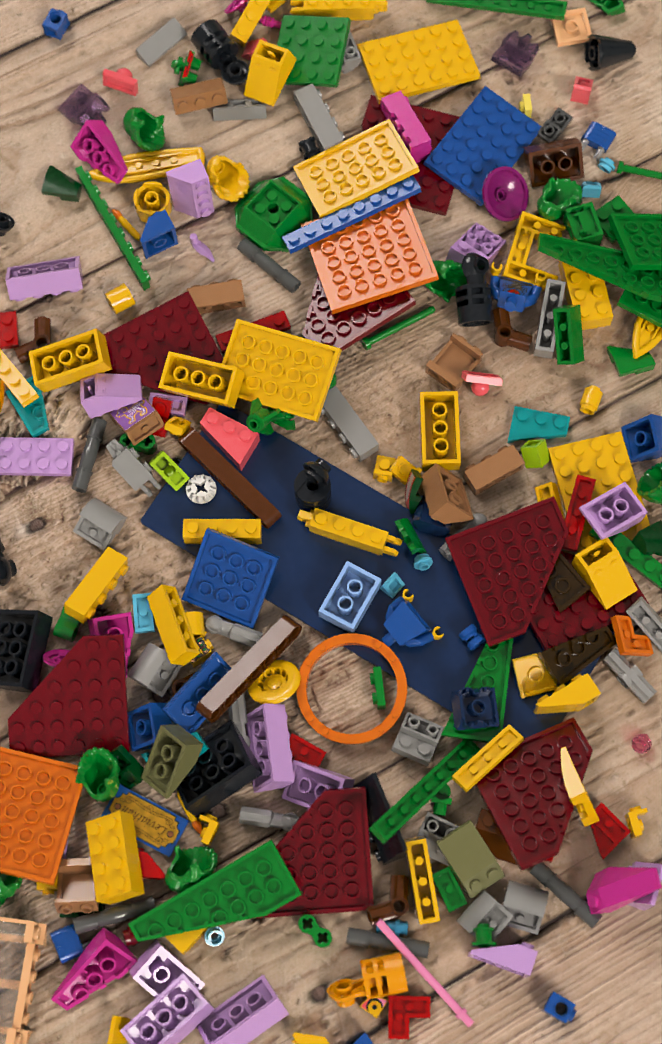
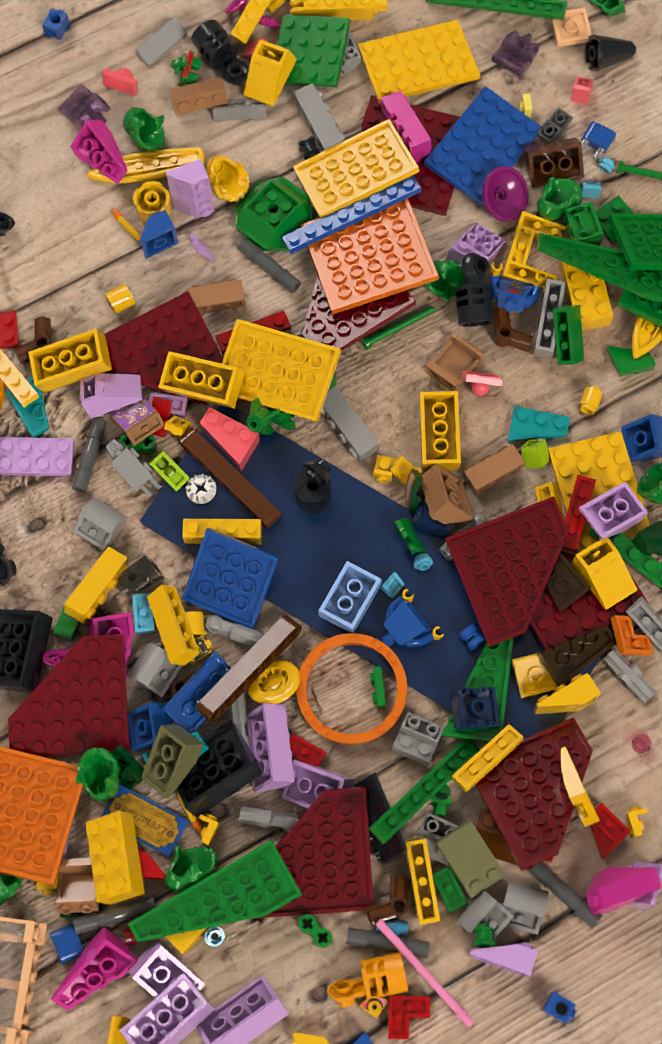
(44, 278): lavender slope -> none
(61, 185): dark green slope -> none
(117, 233): green plate -> none
(140, 576): none -> clear smoke torso
(349, 531): yellow hinge -> none

